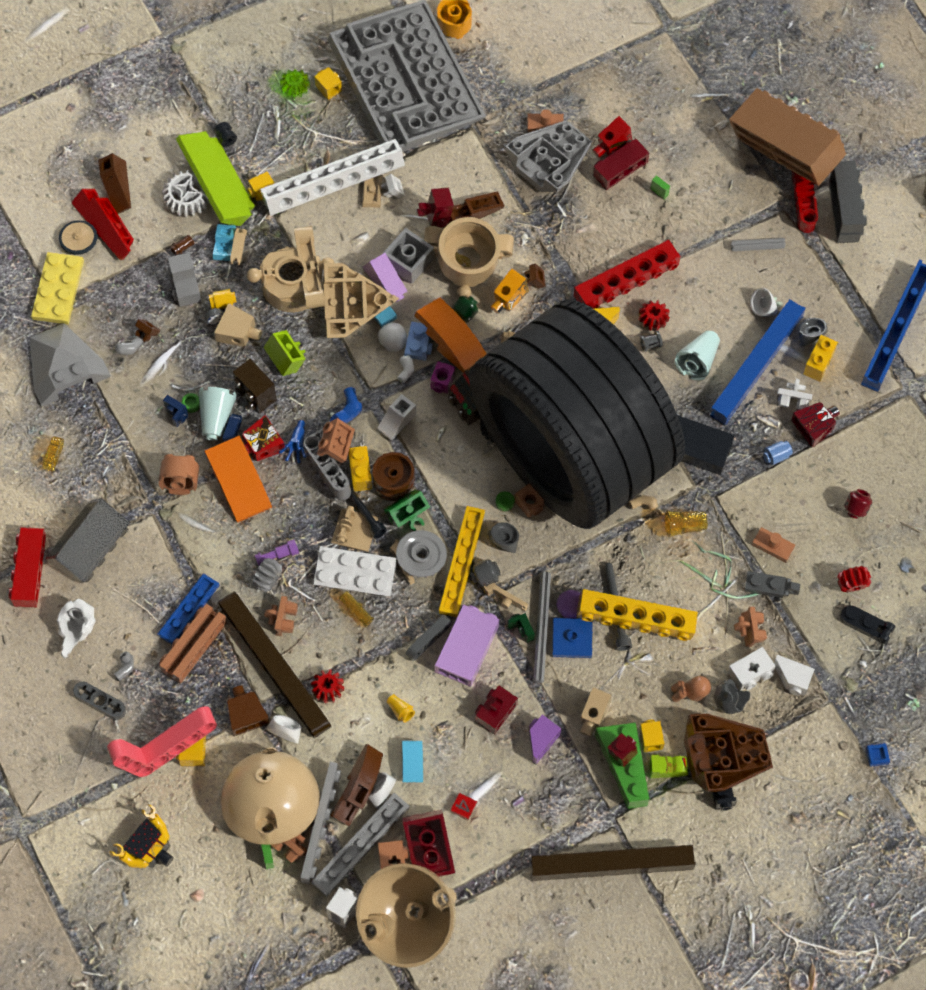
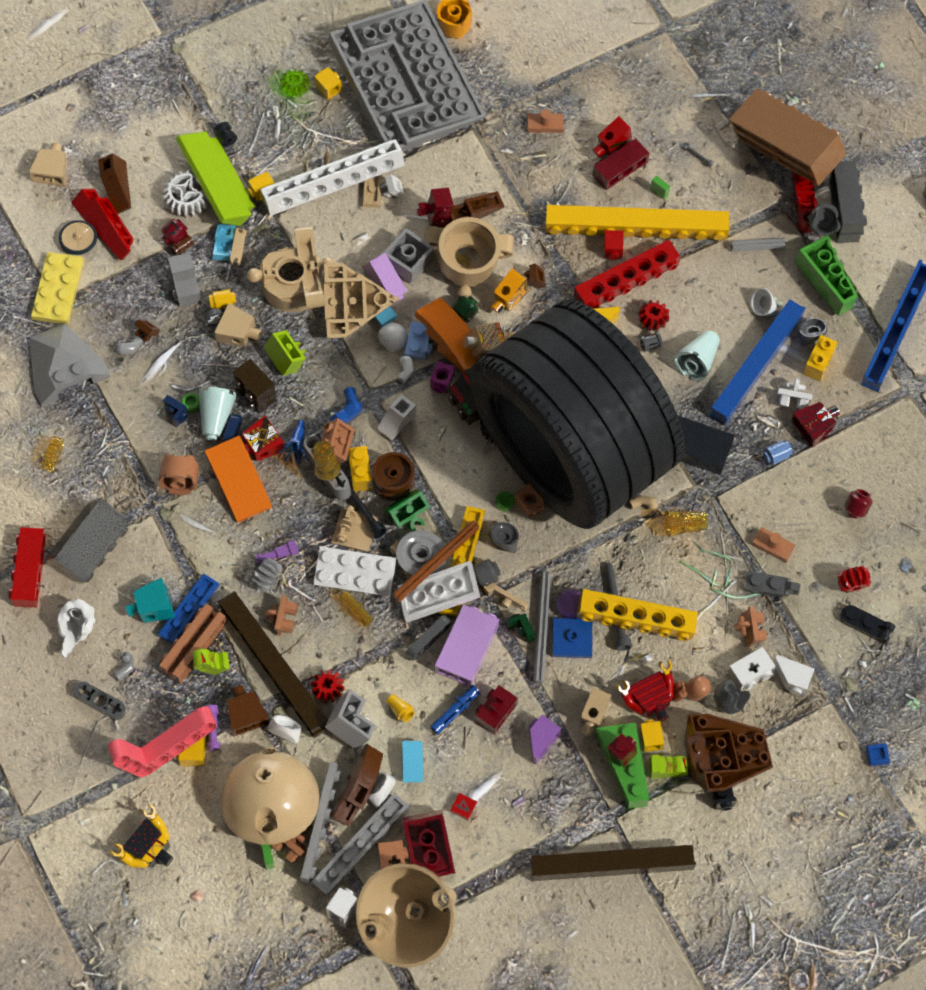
(50, 166): none -> tan torso
(152, 602): none -> teal torso
(174, 231): none -> dark red head
(210, 662): none -> lime leg
(213, 745): none -> medium lavender piece
(325, 461): none -> clear yellow plant
(348, 723): none -> light grey brick
(430, 566): none -> dark orange axle
(441, 592): none -> white plate
(462, 702): none -> blue pin
(483, 339): none -> tan torso
(549, 155): light grey wedge -> none
(613, 244): none -> red brick
(637, 222): none -> yellow brick
(650, 694): none -> torso
(686, 146): none -> dark grey hinge
(824, 219): none -> dark grey cap
(827, 274): none -> bright green wedge

